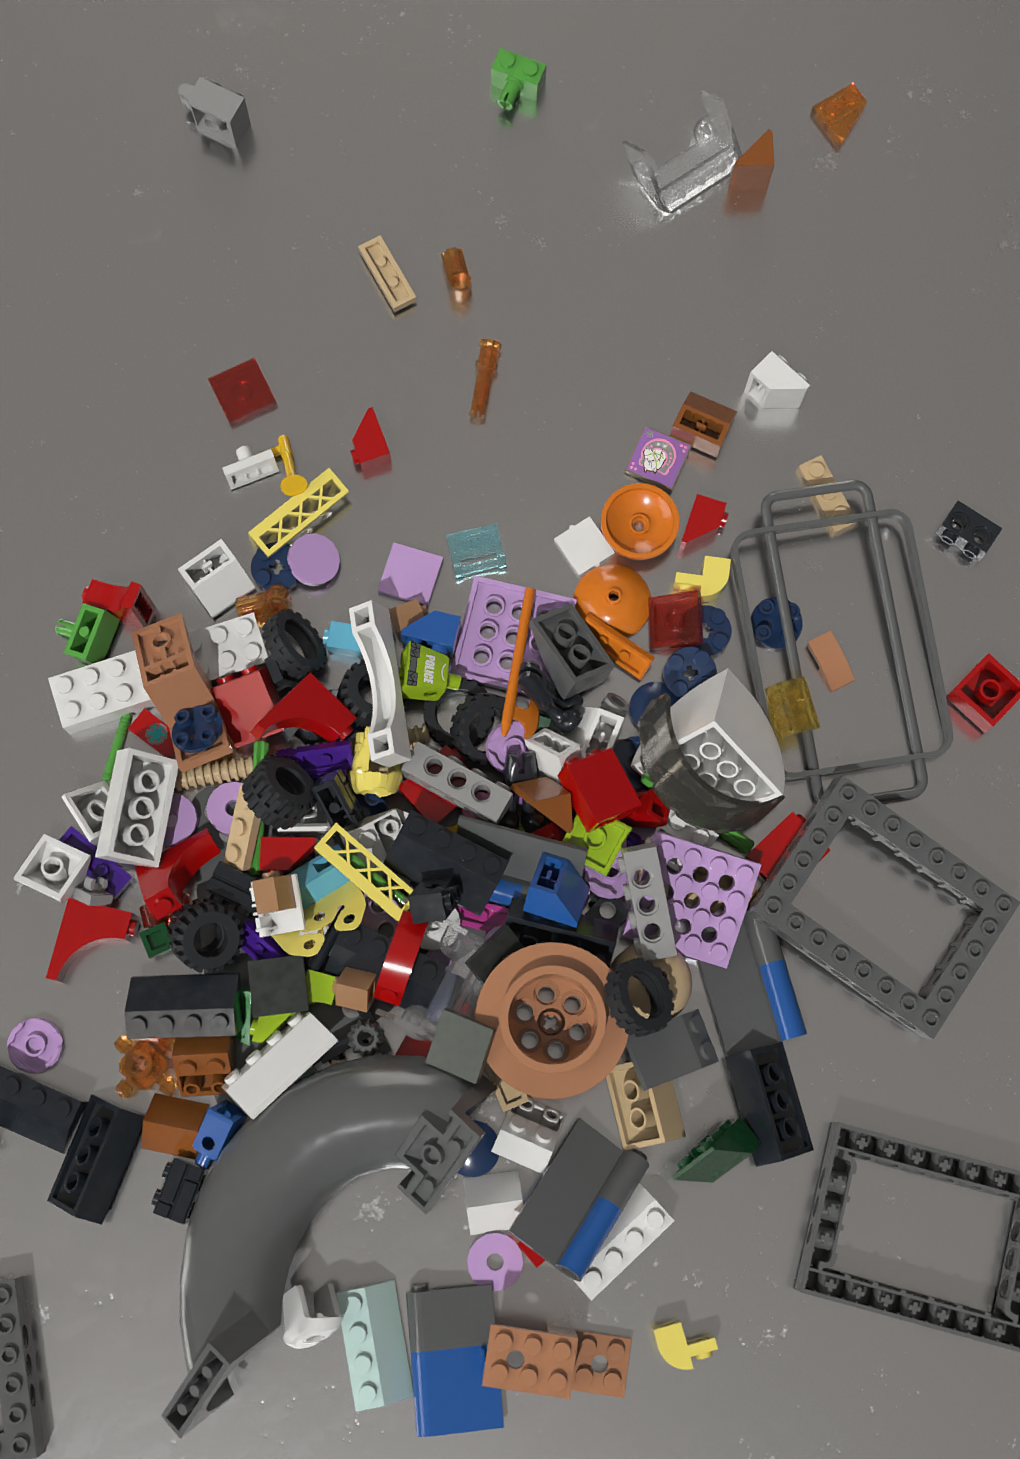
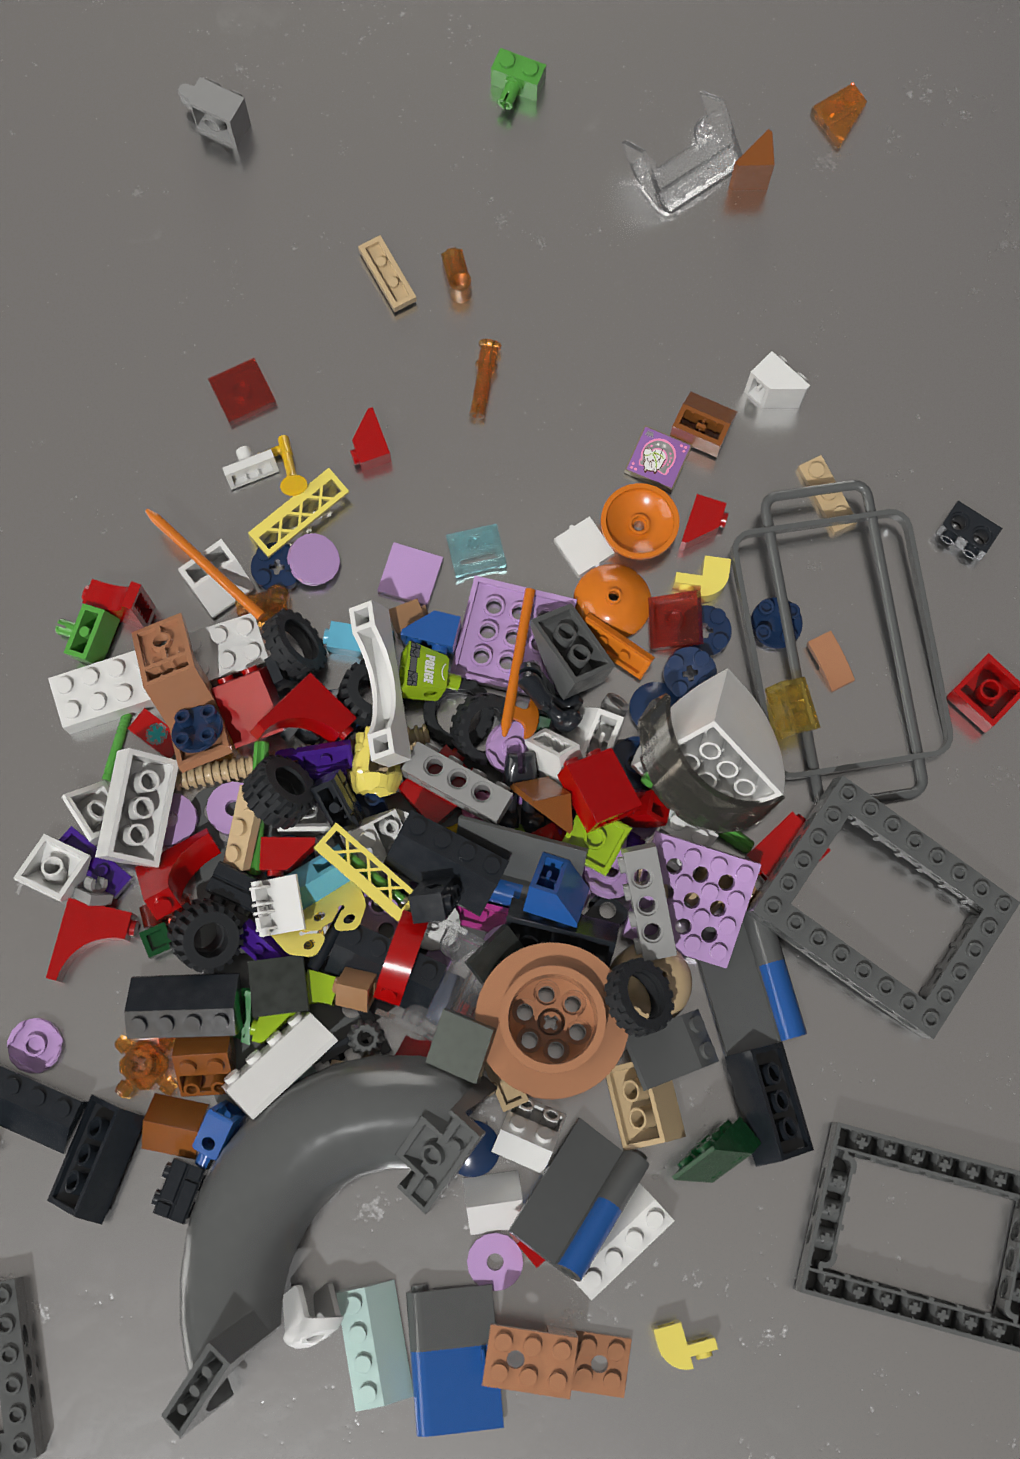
(205, 564): none -> orange piece
(273, 893): medium nougat brick -> none

